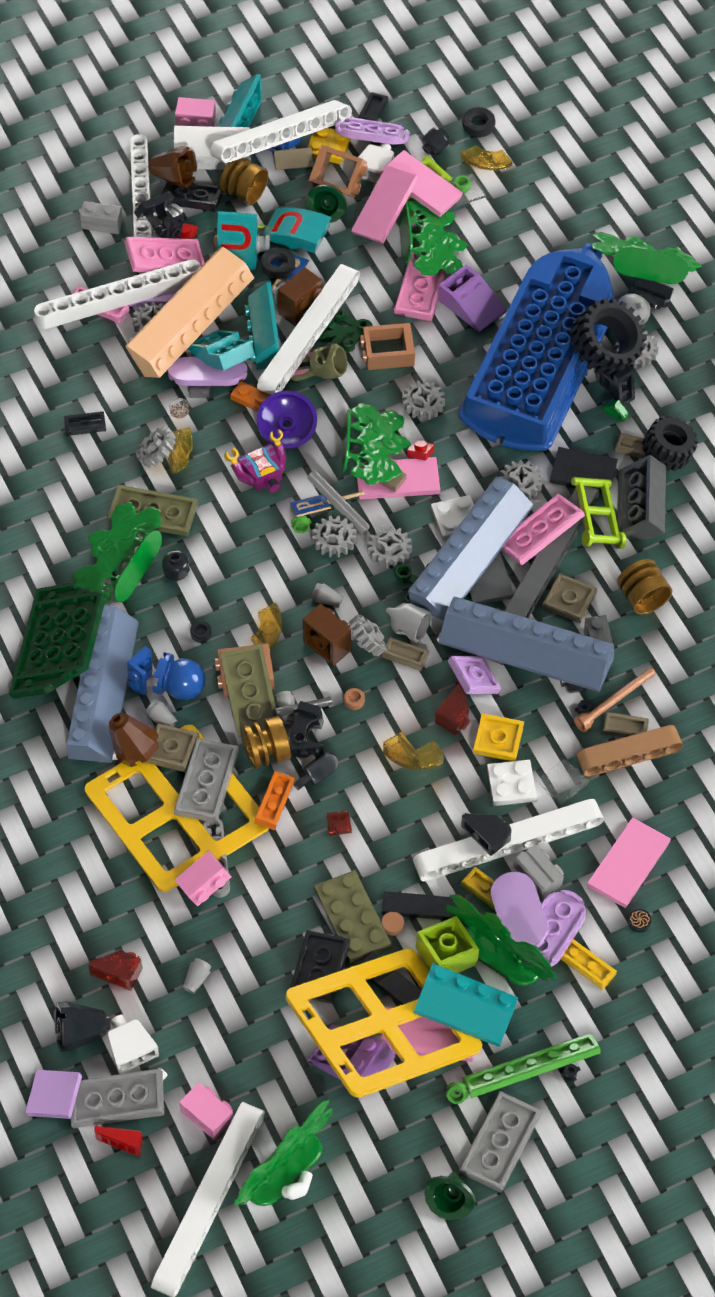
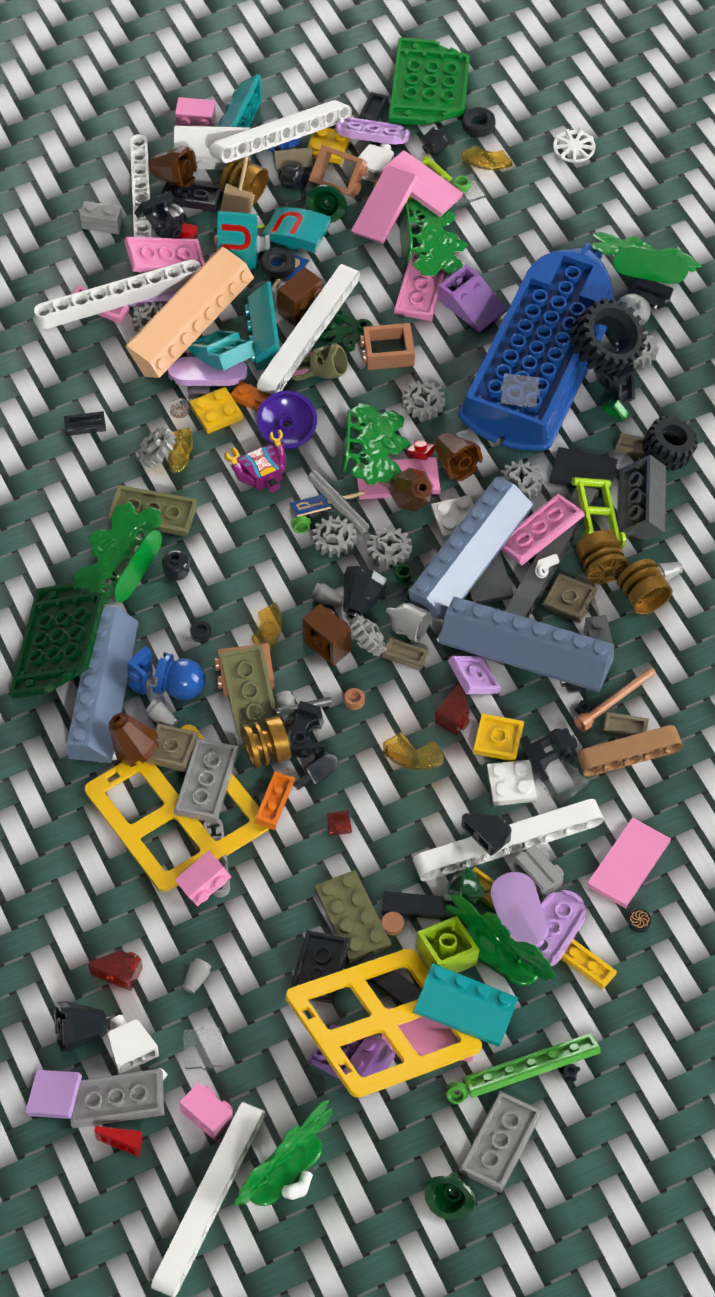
(203, 1048): none -> clear piece
(216, 410): none -> yellow plate
(235, 198): none -> tan piece
(293, 177): none -> black head
(361, 590): none -> black cone
(411, 489): none -> reddish brown cone
(428, 82): none -> green plate
(457, 456): none -> reddish brown cone
(465, 884): none -> dark green helmet
(520, 390): none -> clear piece
(540, 760): none -> black tile
(543, 565): none -> white arm
(574, 146): none -> white wheel
(601, 556): none -> pearl gold wheel
(670, 569): none -> light grey cone

